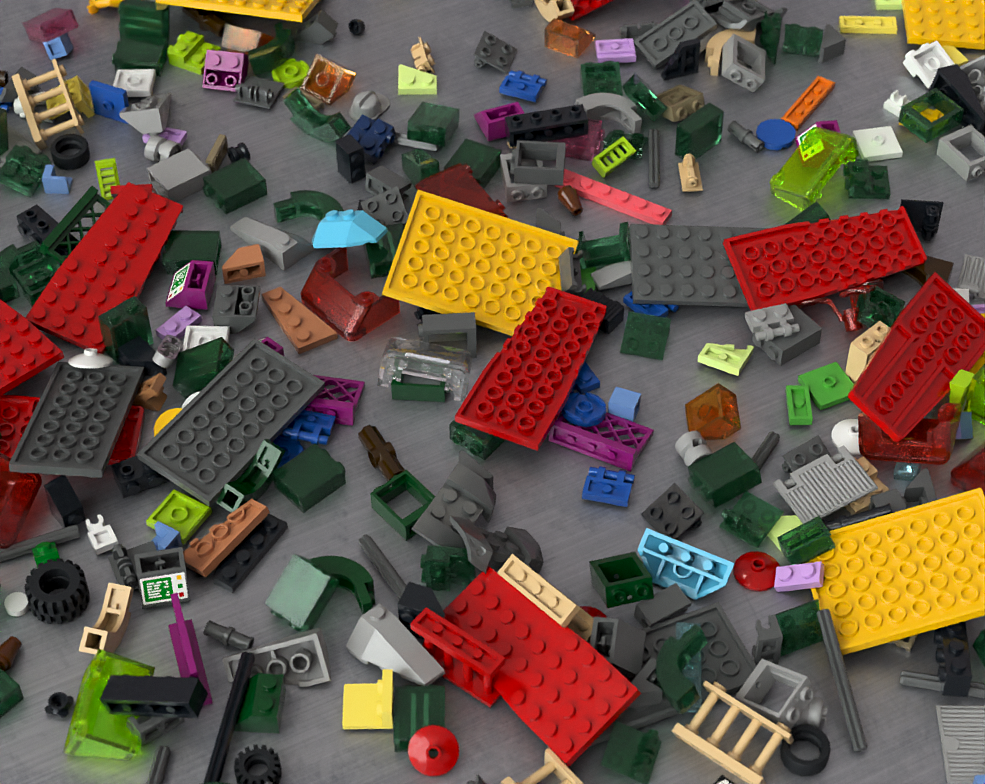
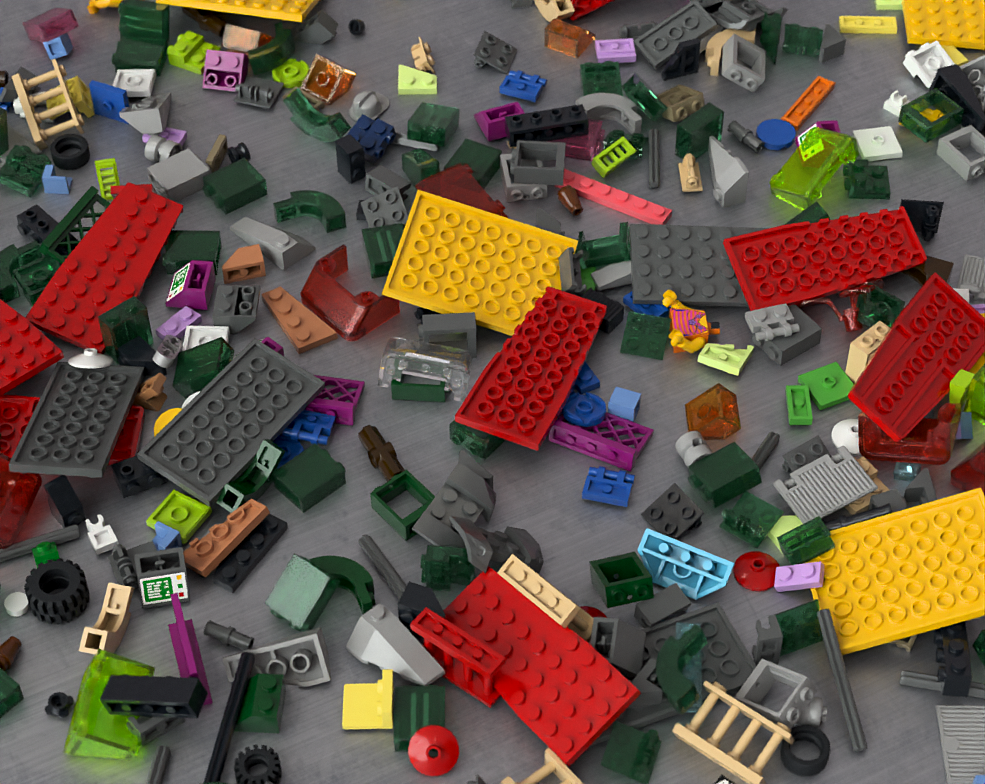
(347, 230): medium azure wedge -> none
(688, 326): none -> torso
(728, 175): none -> light grey wedge

